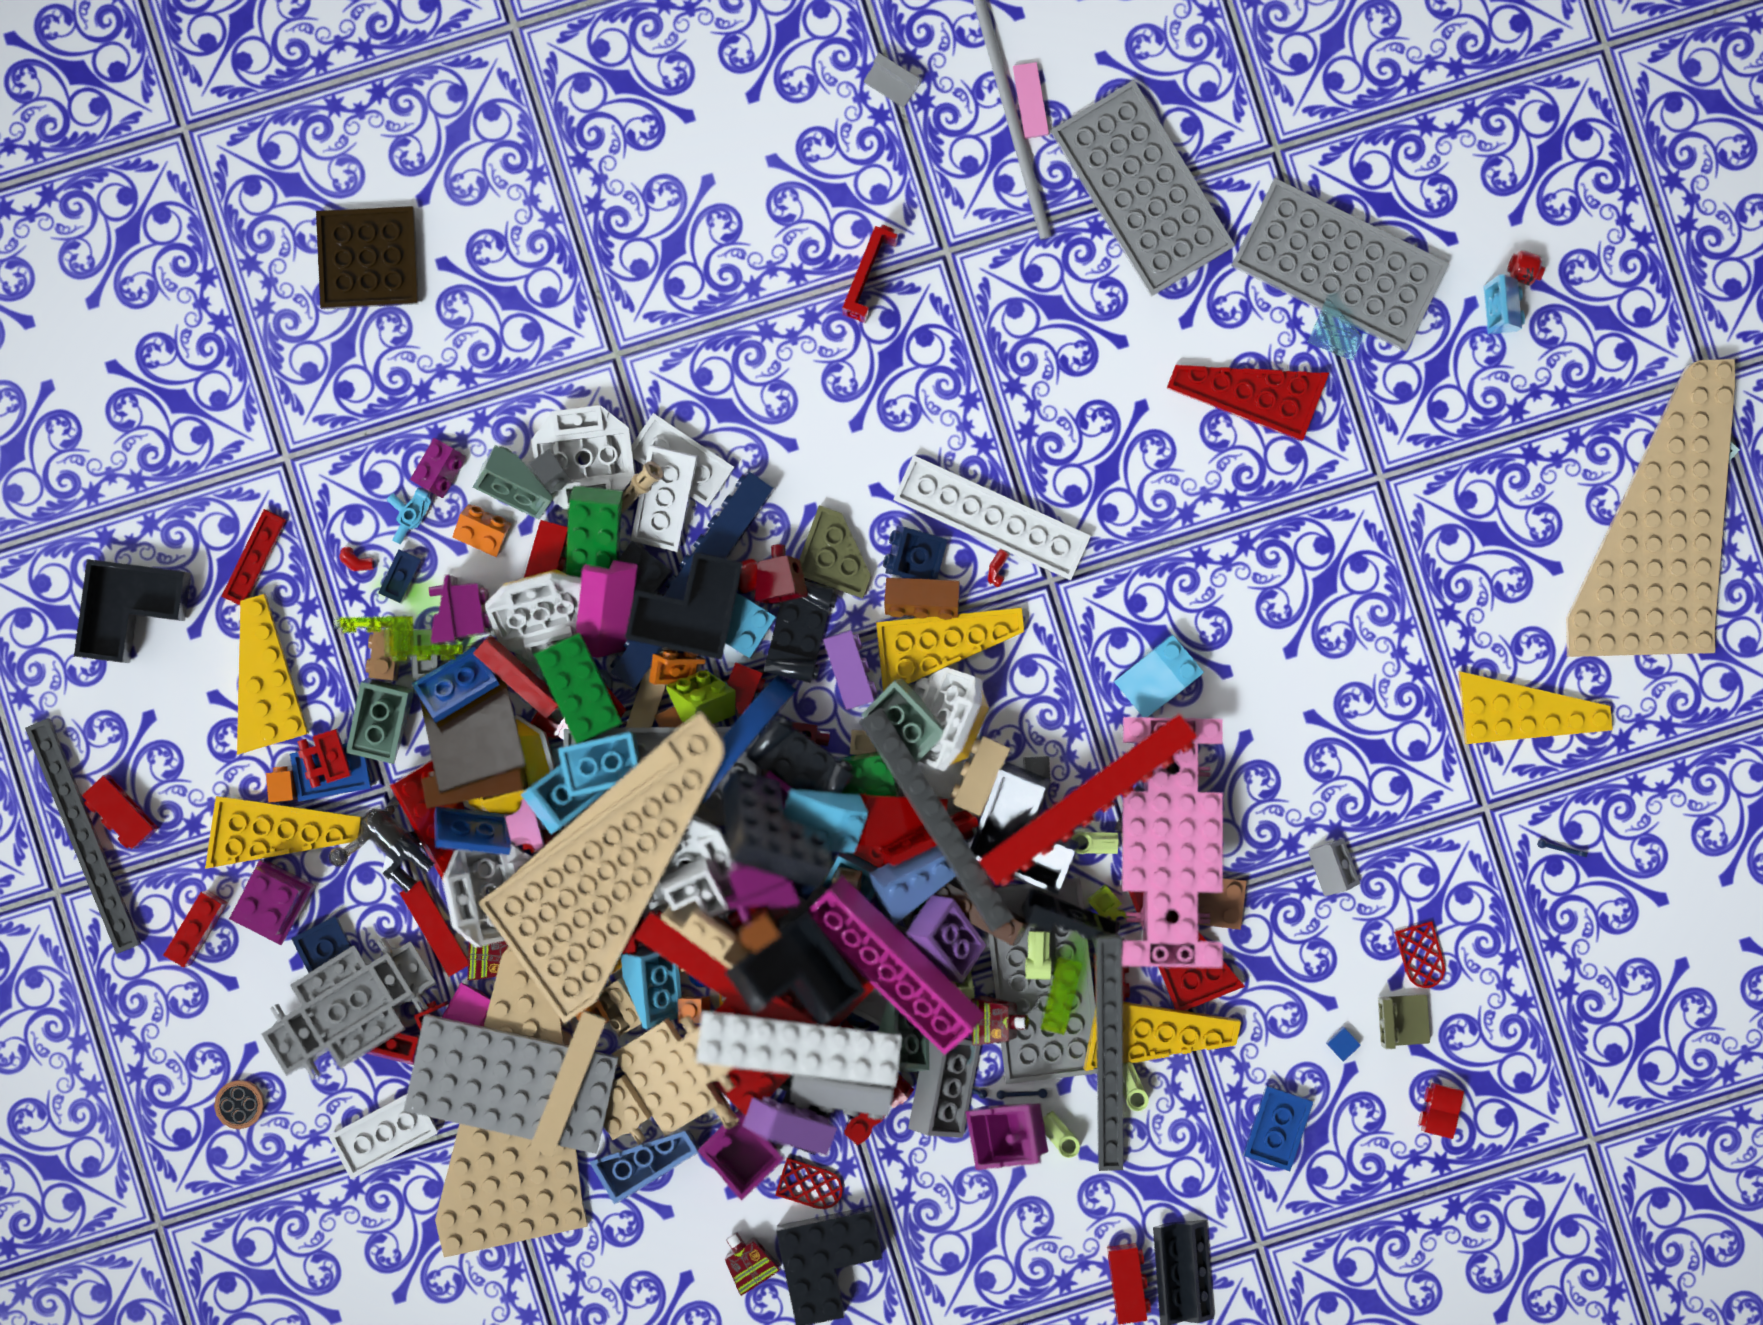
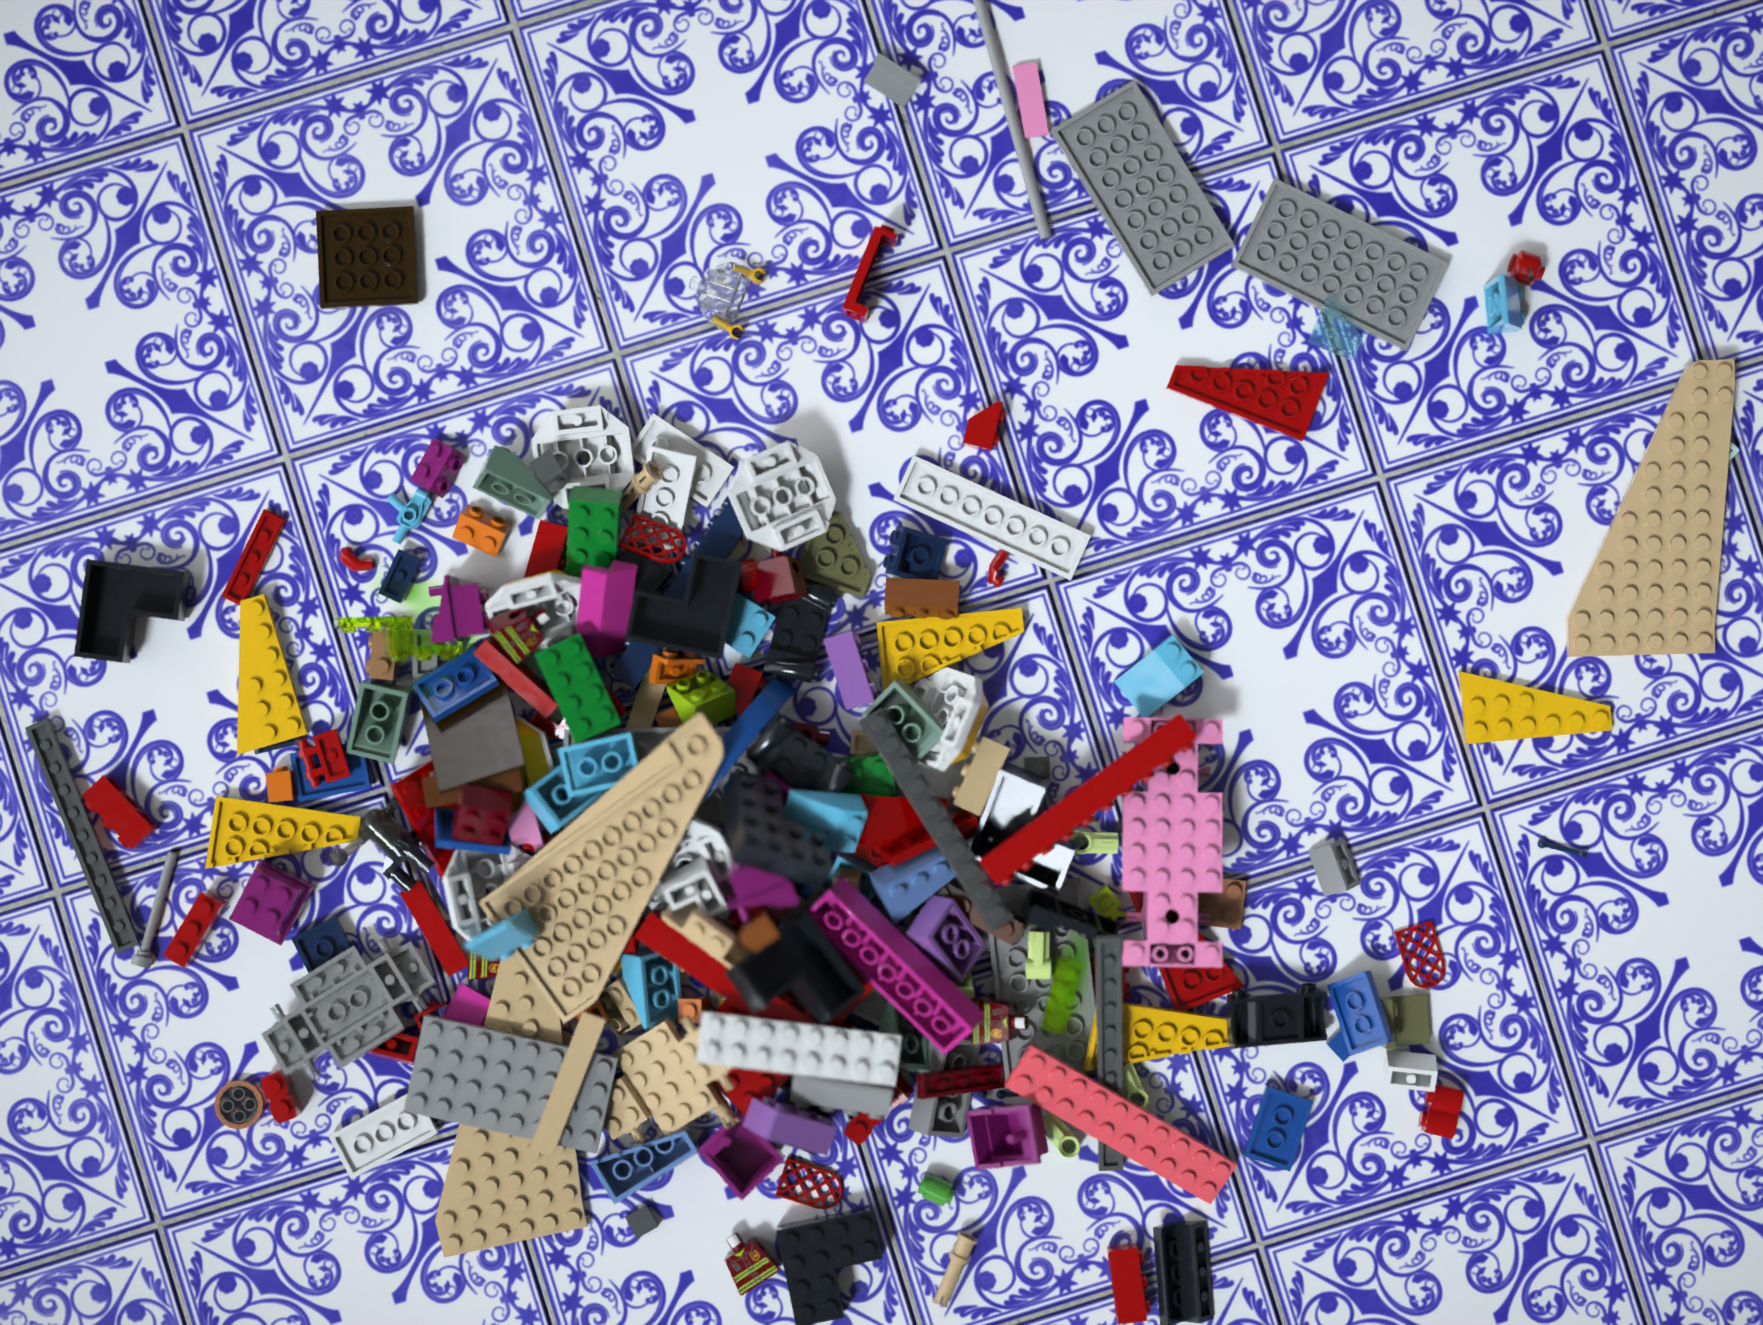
(143, 956): none -> light grey piece
(278, 746): none -> dark blue hinge
(283, 1100): none -> red brick
(482, 814): none -> dark red brick
(505, 937): none -> medium azure slope
(518, 631): none -> dark red torso
(623, 544): none -> red window
(642, 1221): none -> dark grey tile
(723, 292): none -> clear torso
(806, 490): none -> white piece
(936, 1190): none -> bright green brick
(959, 1258): none -> tan pin
(960, 1080): none -> dark red tile
(982, 428): none -> red slope
(1120, 1123): none -> coral plate
(1276, 1017): none -> black piece
(1360, 1013): none -> blue plate
(1410, 1070): none -> white brick

